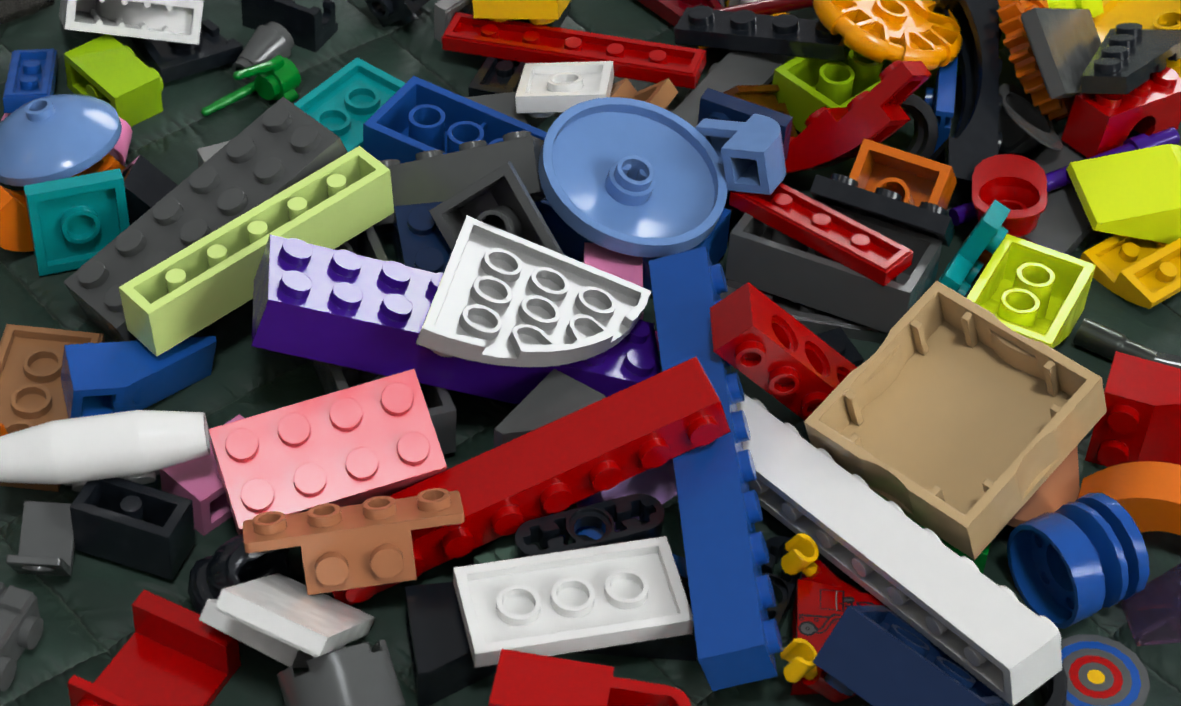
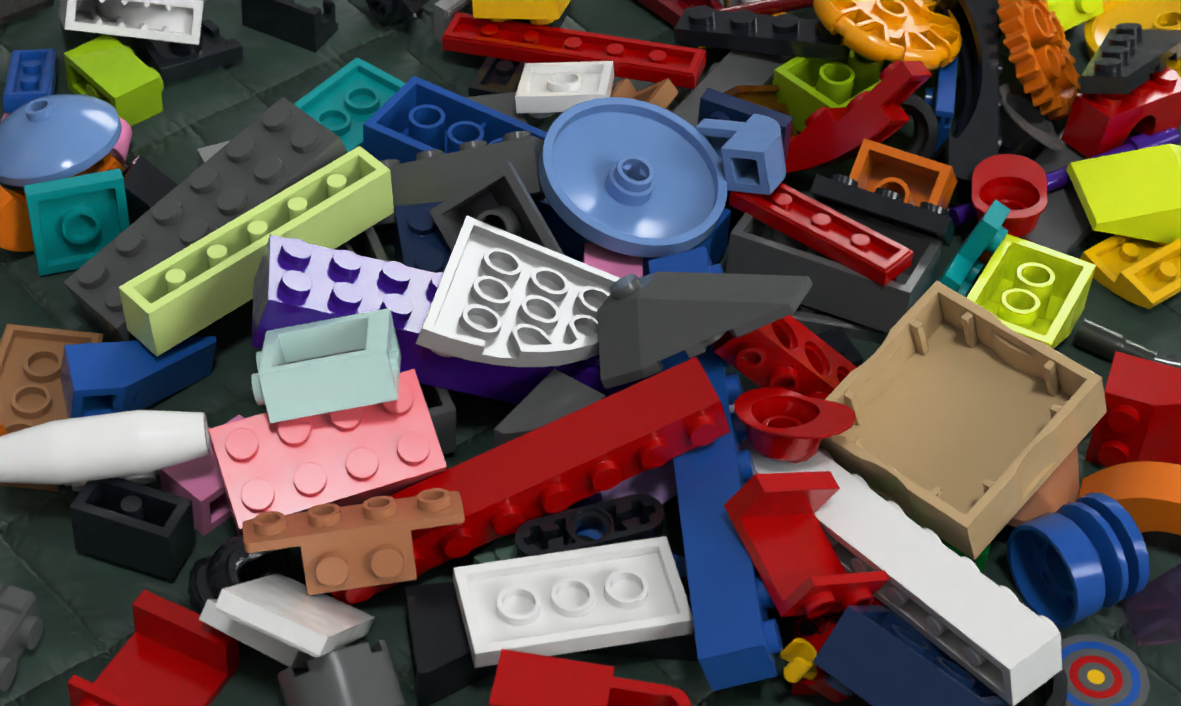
(45, 540): dark grey bracket -> none
(264, 45): dark grey cone -> none
(273, 81): green plant -> none
(328, 366): none -> light aqua window
(684, 311): none -> dark grey wedge
(788, 424): none -> red piece
(791, 548): none -> red panel
(1062, 46): dark grey tile -> none

